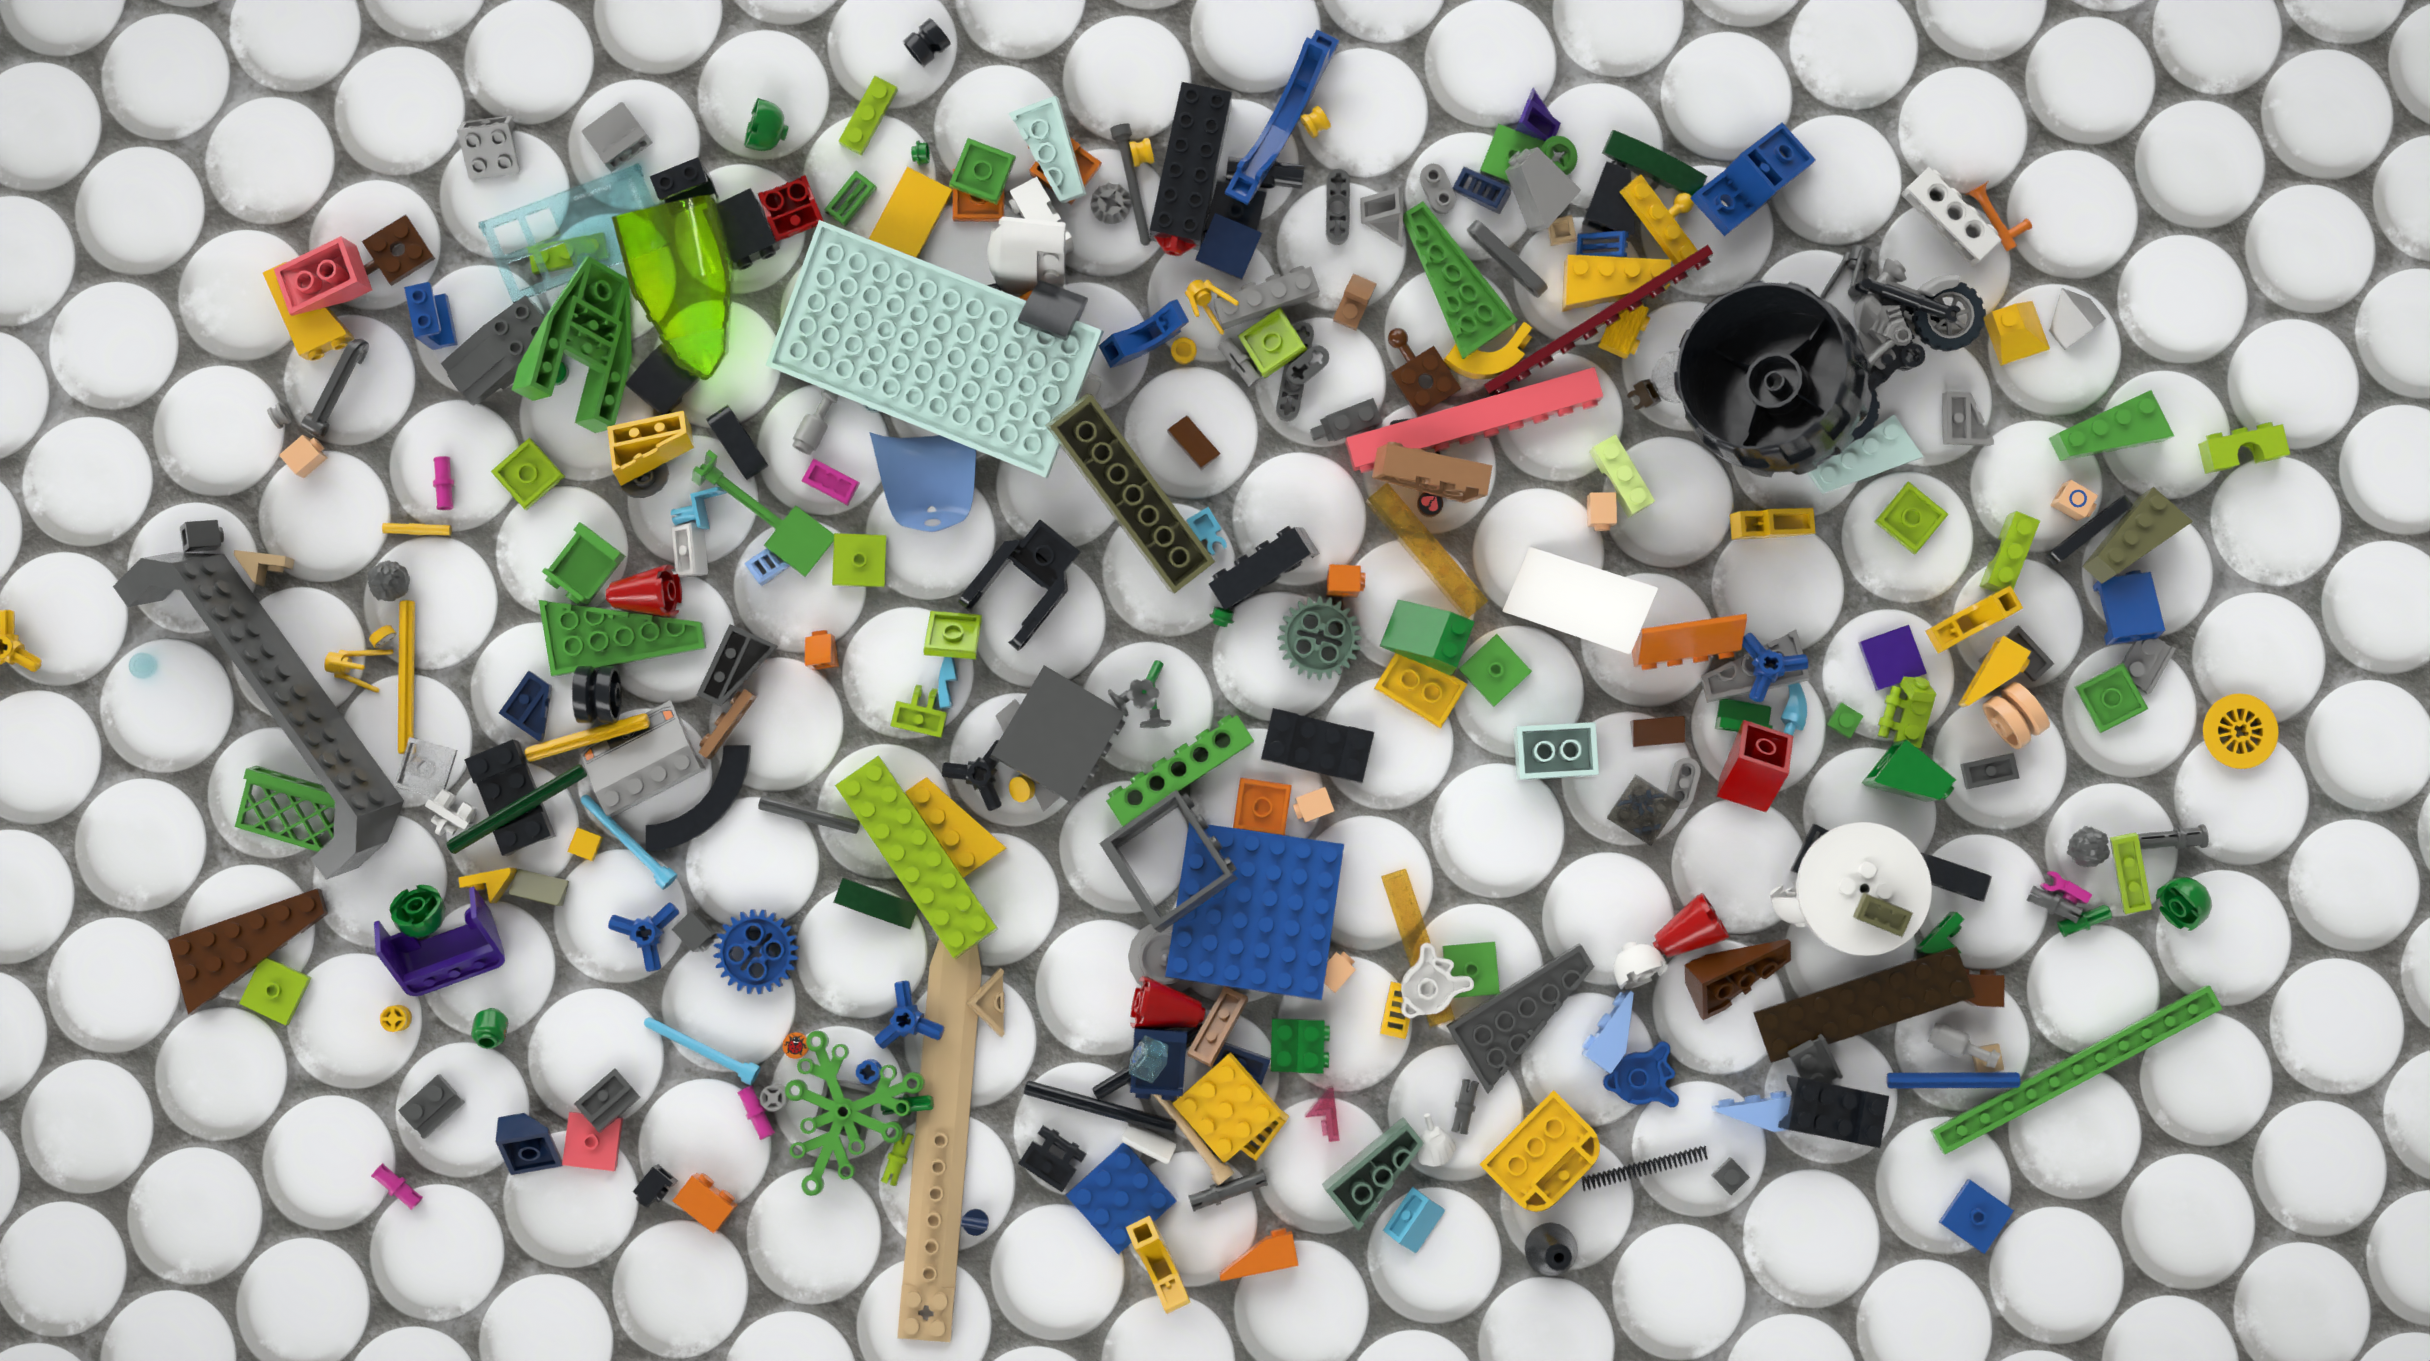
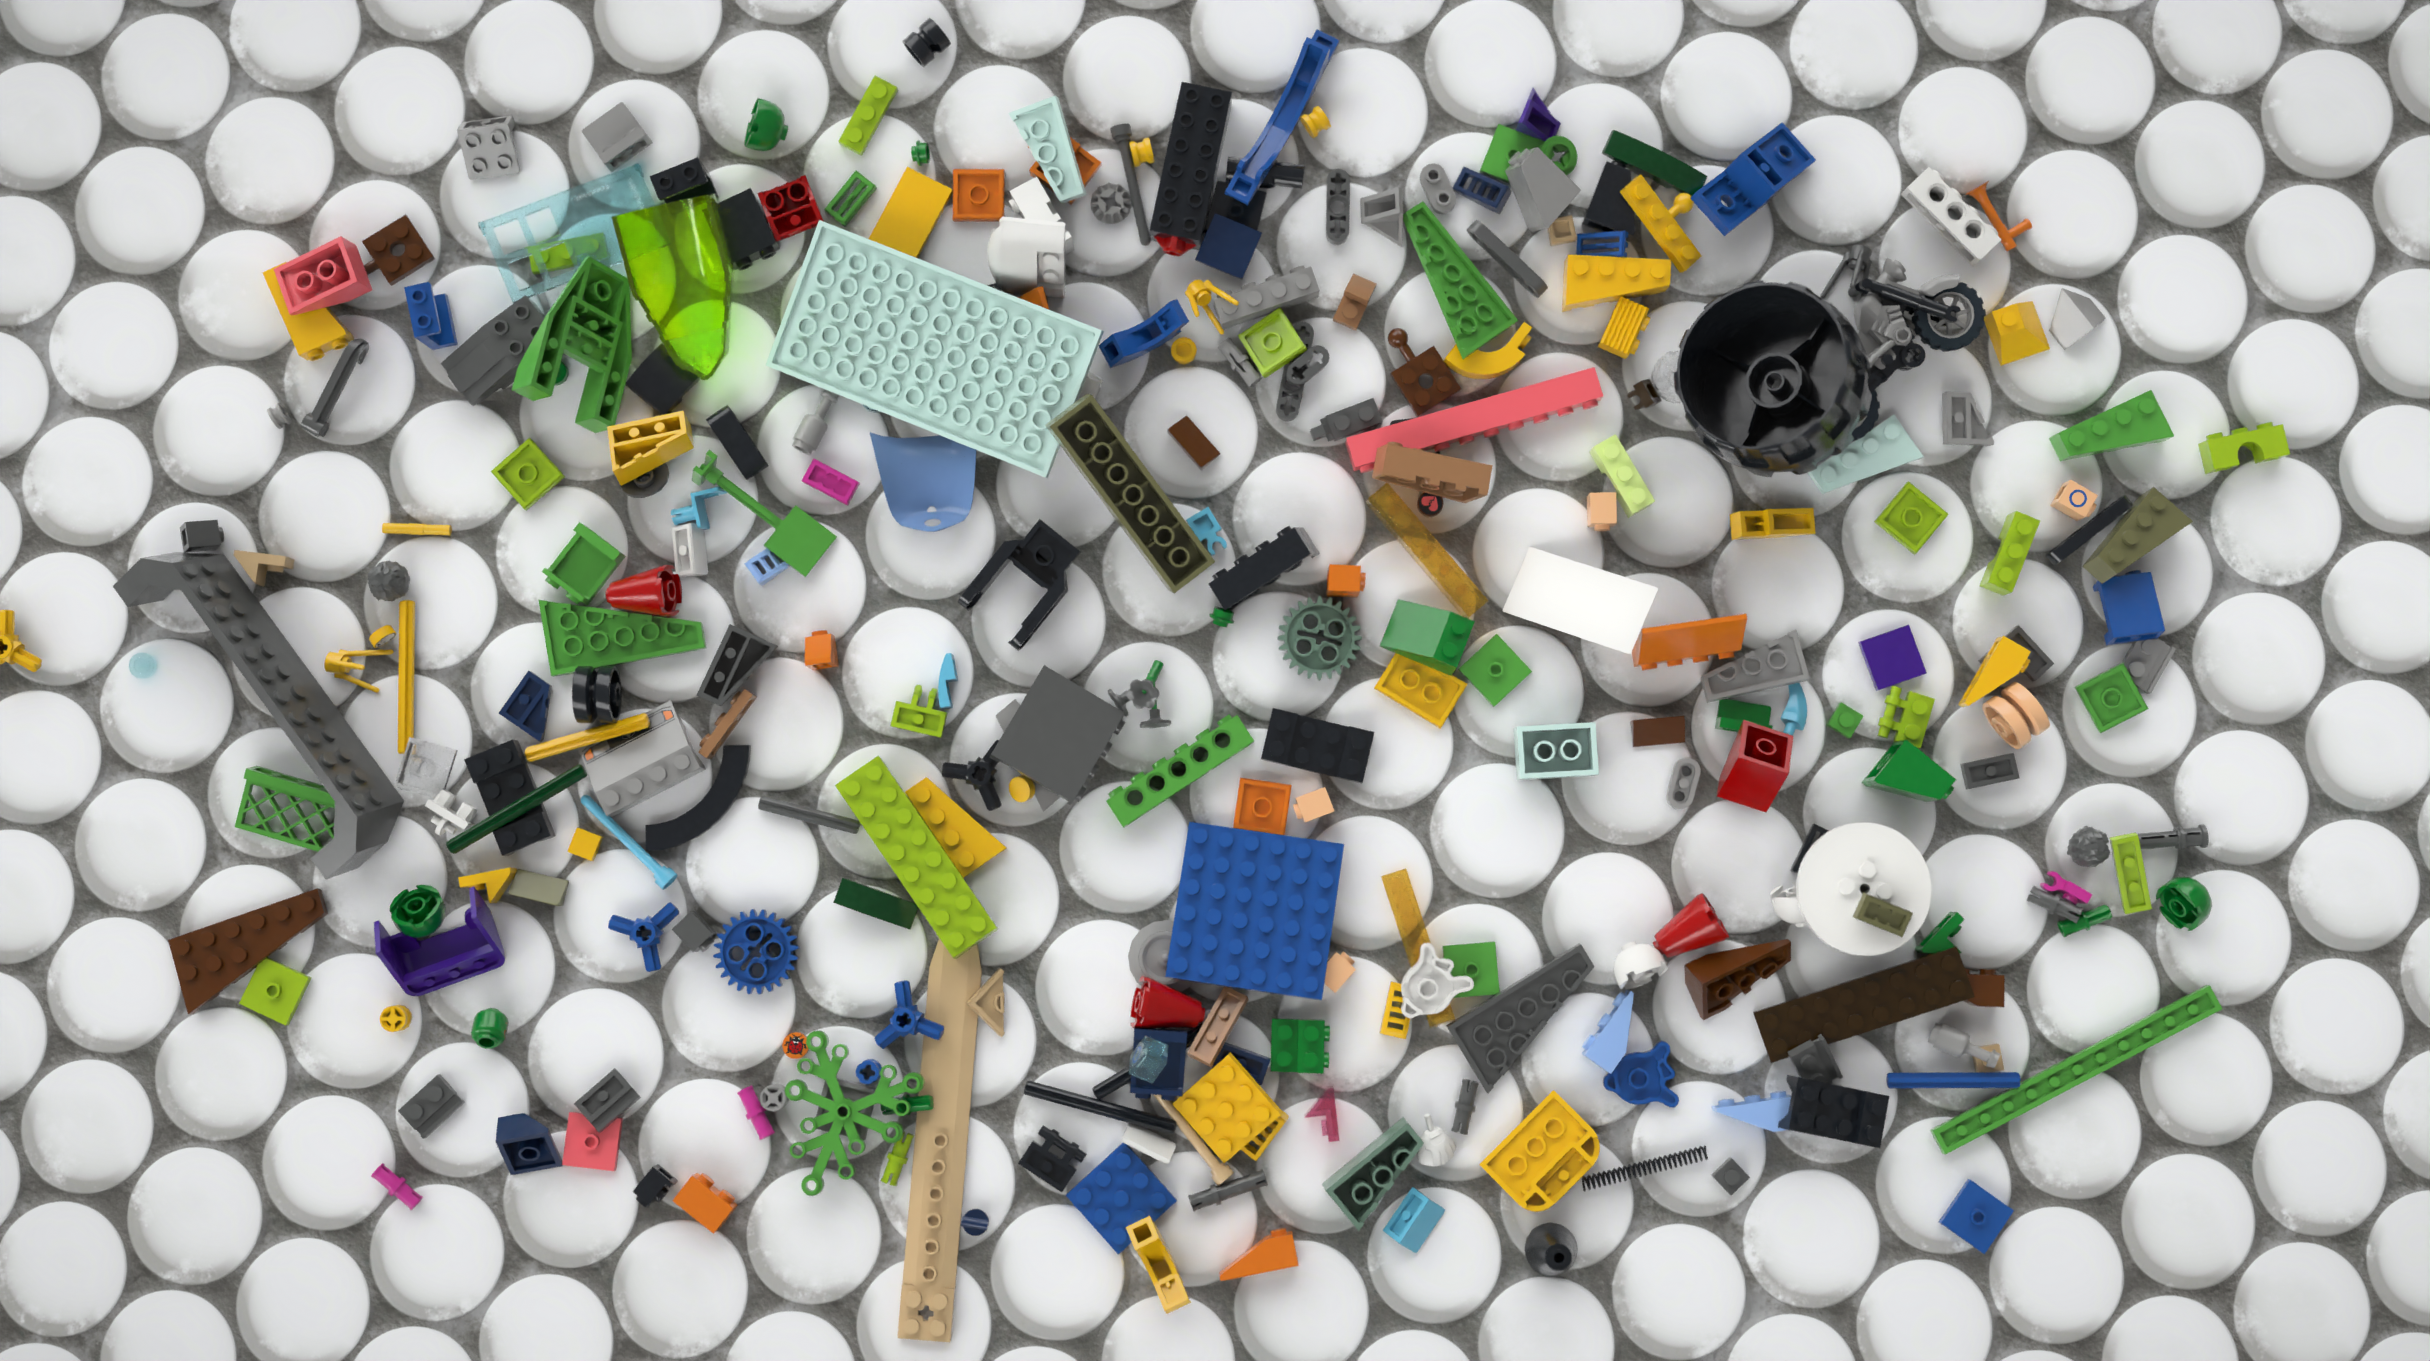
(304, 455): light nougat brick -> none
(443, 483): dark pink pin -> none
(747, 1072): medium azure piece -> none
(859, 560): lime plate -> none
(952, 635): lime plate -> none
(982, 171): bright green plate -> none
(1052, 310): black slope -> none
(1139, 824): dark grey window -> none
(1609, 316): dark red plate -> none
(1643, 810): clear smoke tile -> none
(1765, 676): blue bush -> none
(1918, 689): lime plate -> none
(1957, 878): black beam -> none
(1974, 618): yellow arch -> none
(2266, 723): yellow piece -> none

